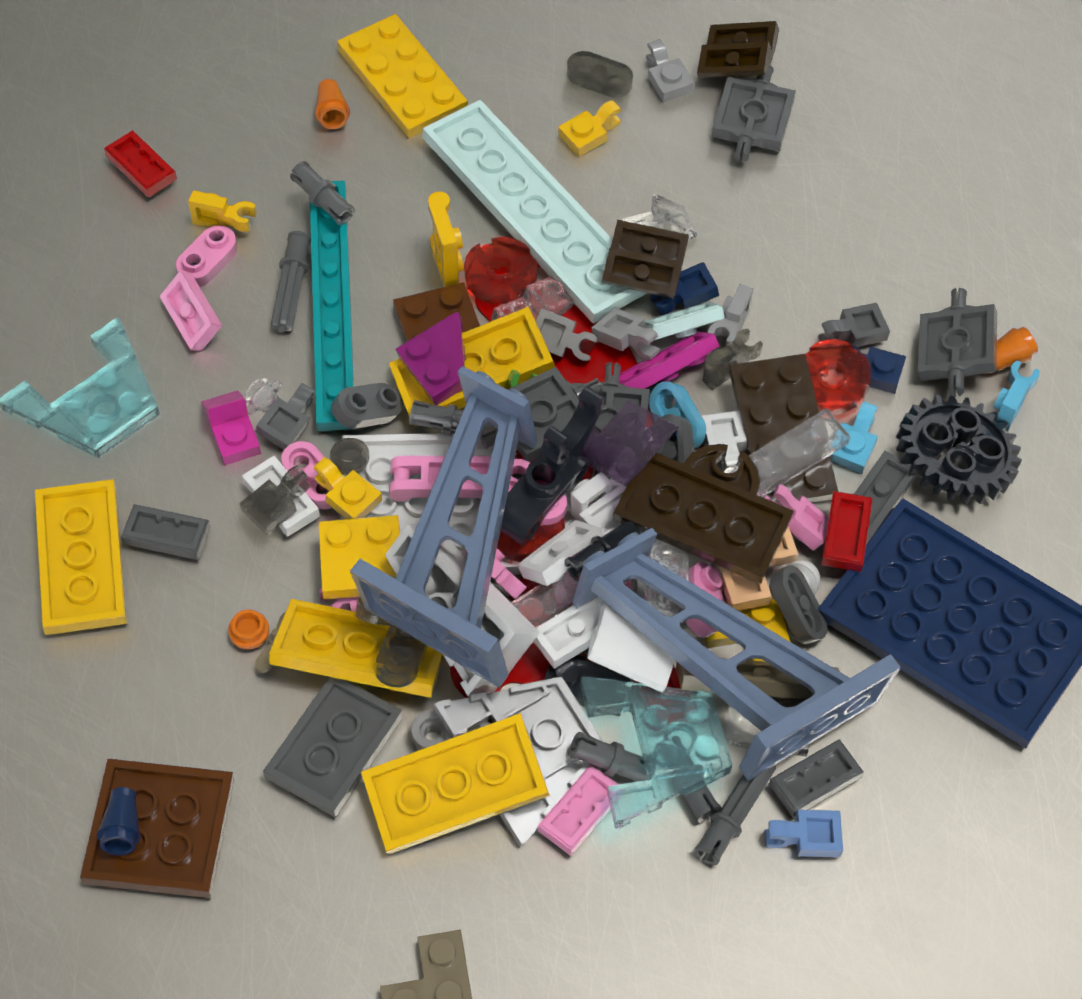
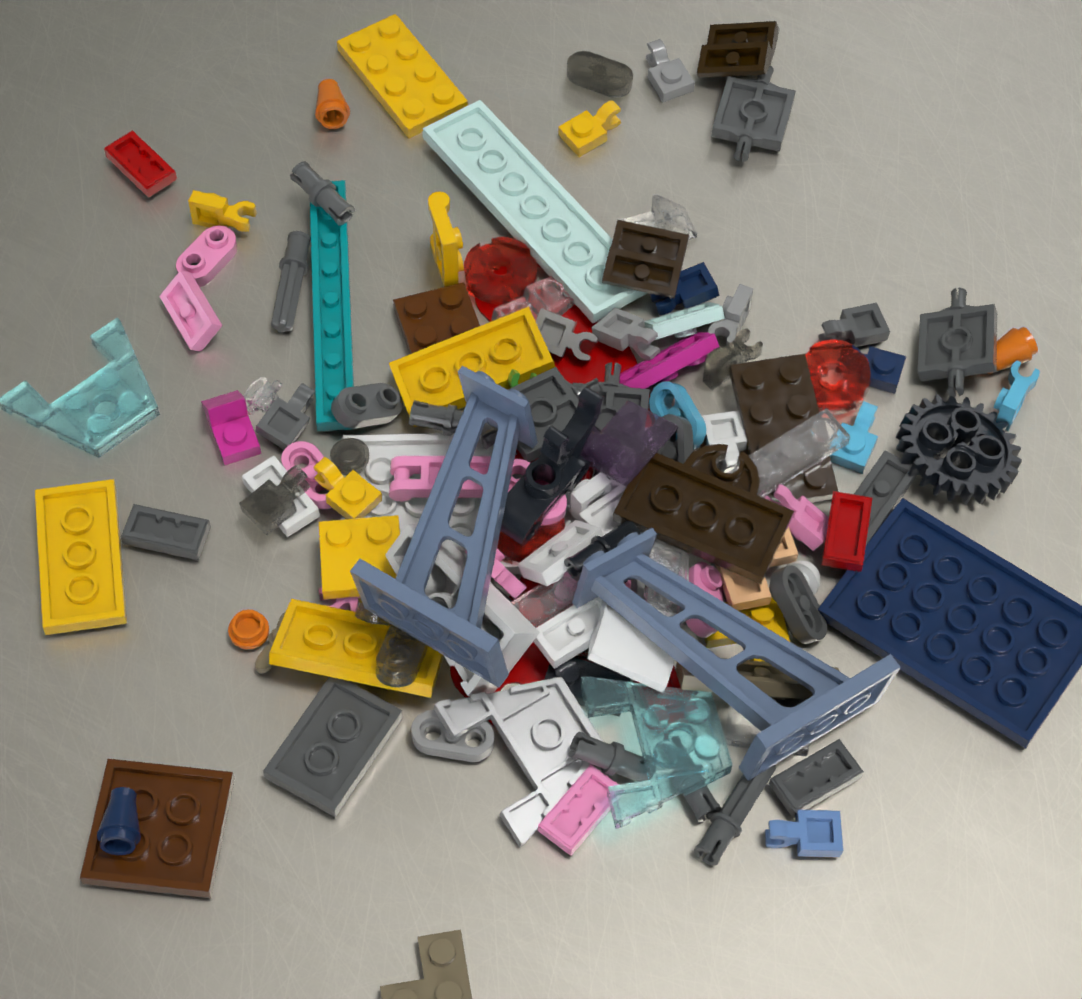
(436, 358): magenta wing -> none
(454, 783): yellow plate -> none

